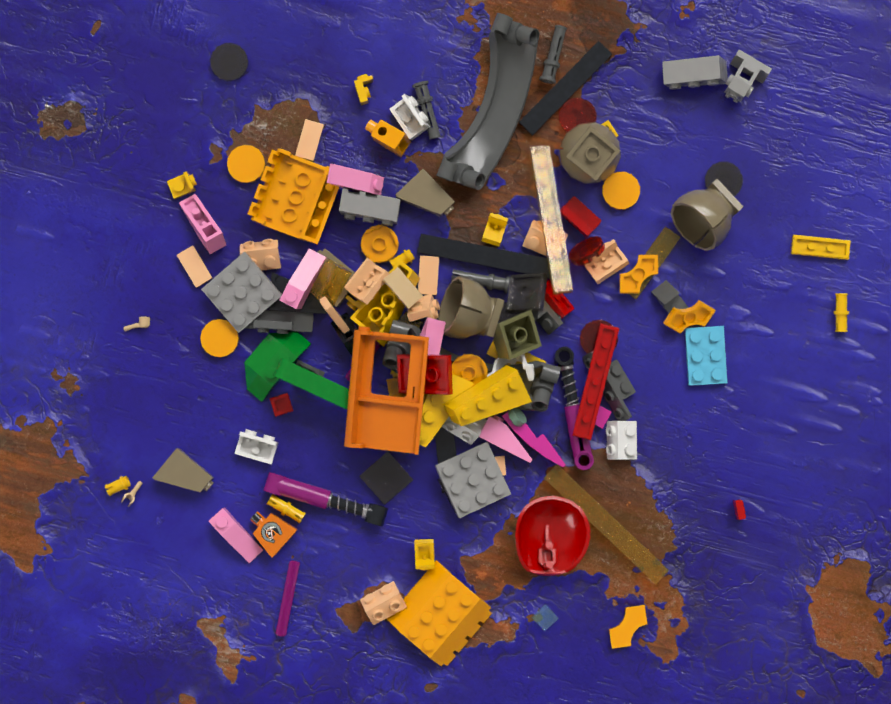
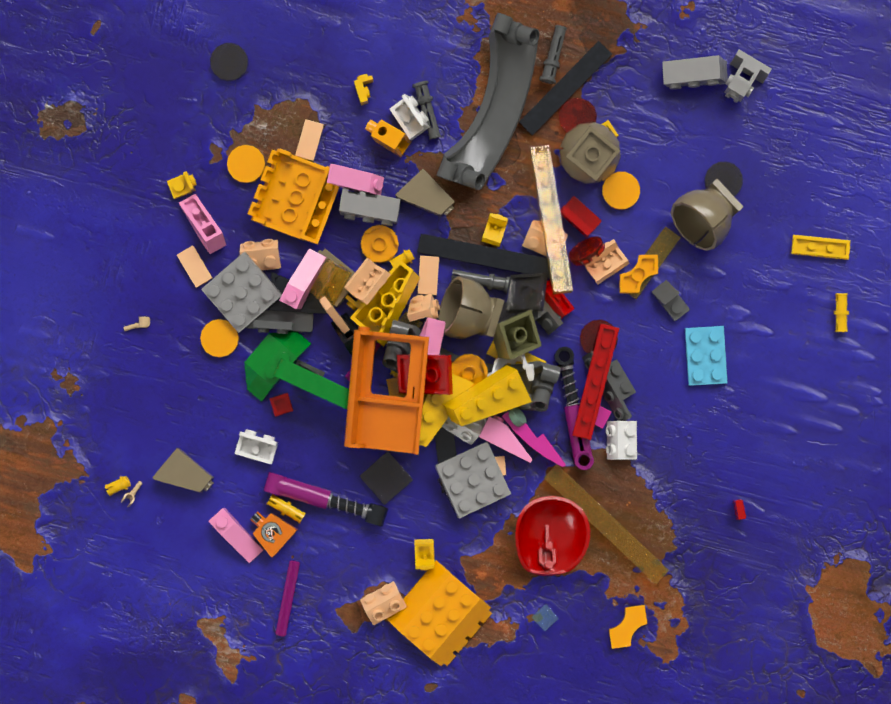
(402, 288): tan tile -> none
(682, 318): light orange tile -> none

